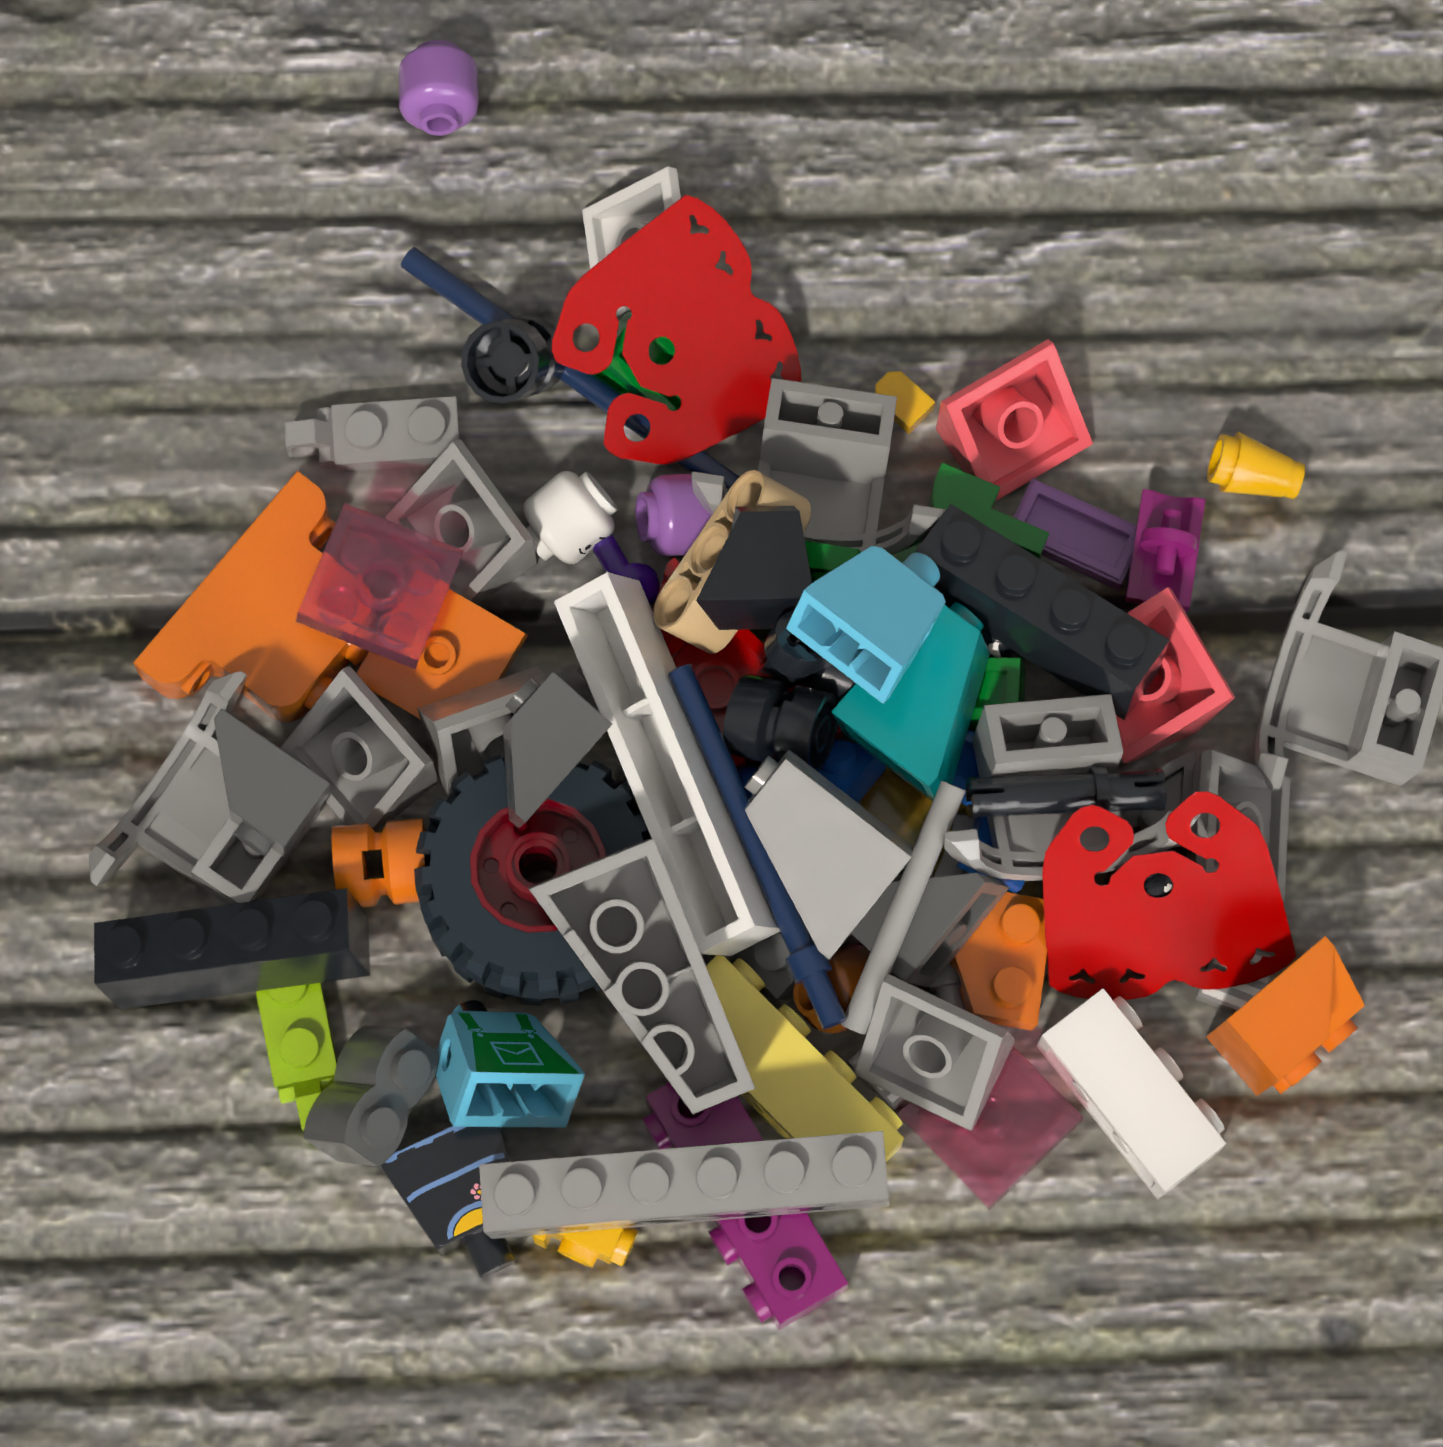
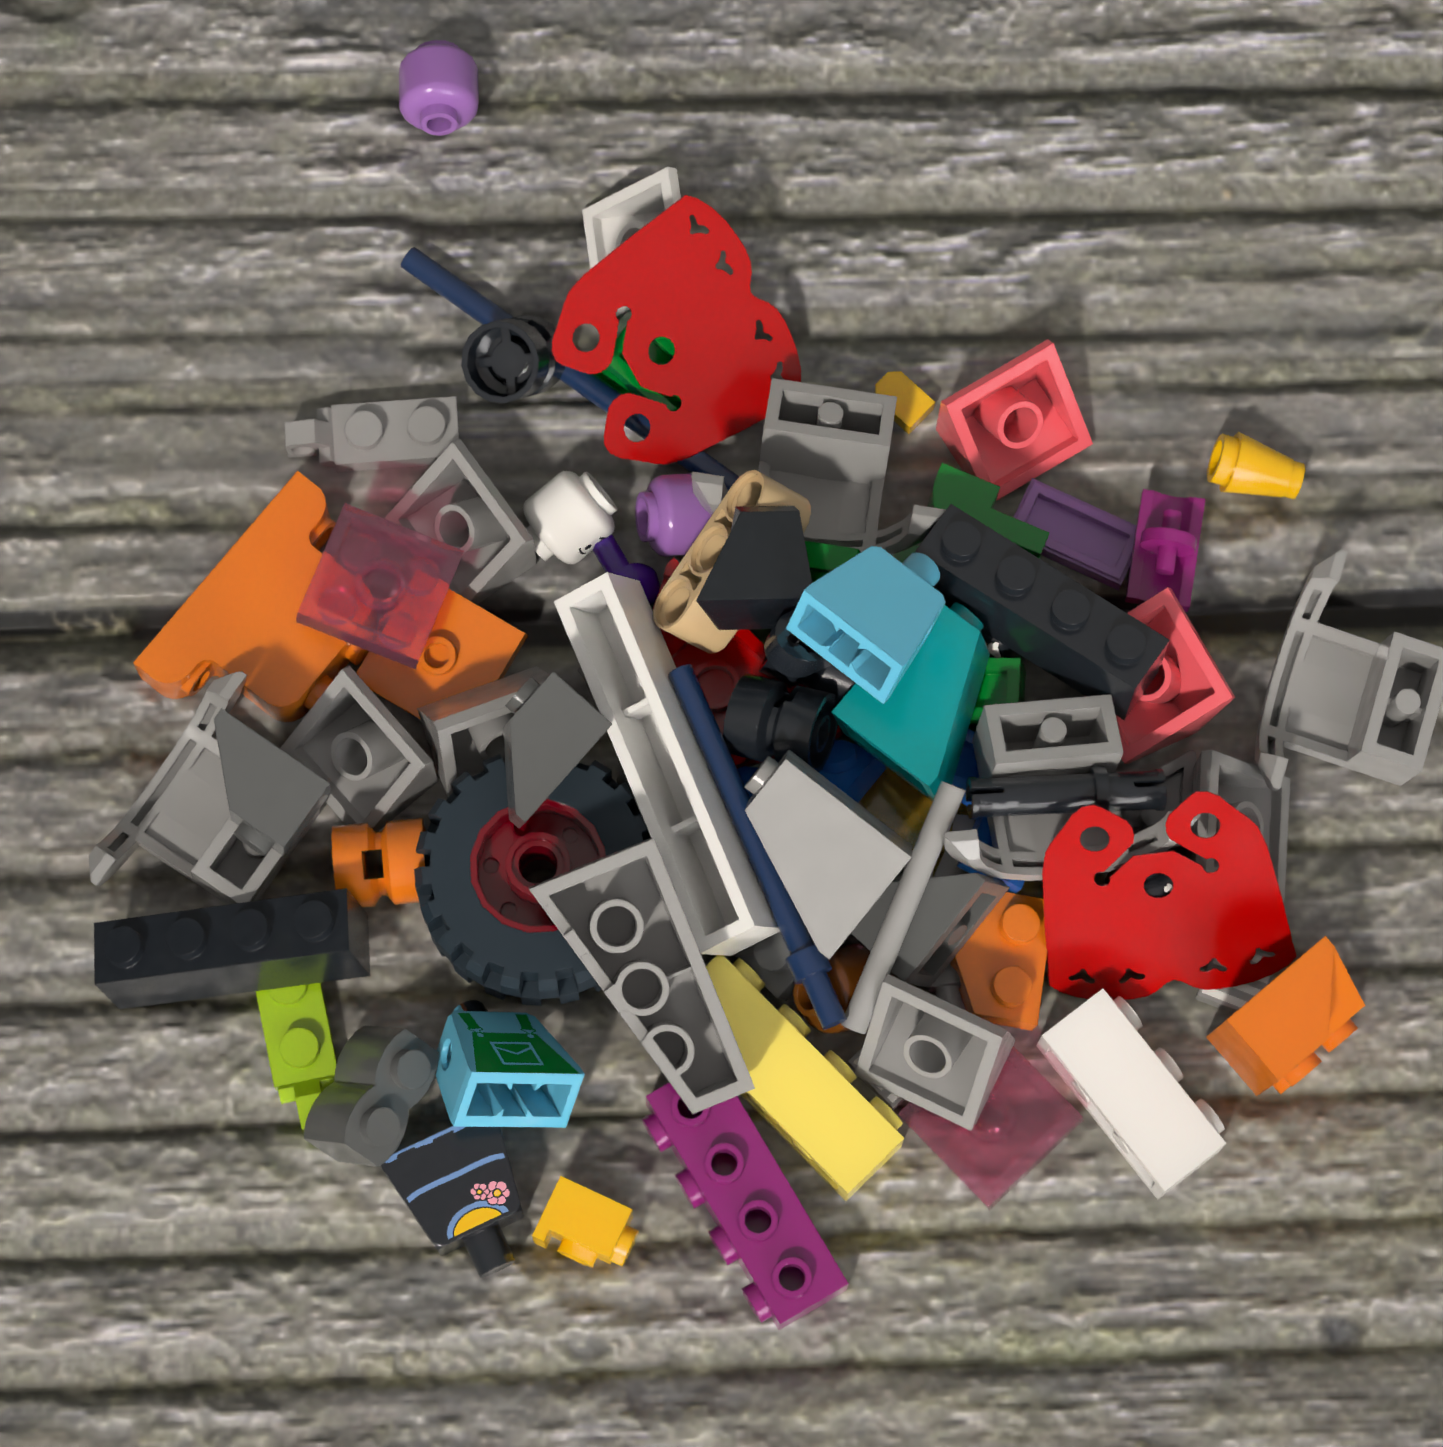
(684, 1185): light grey brick -> none

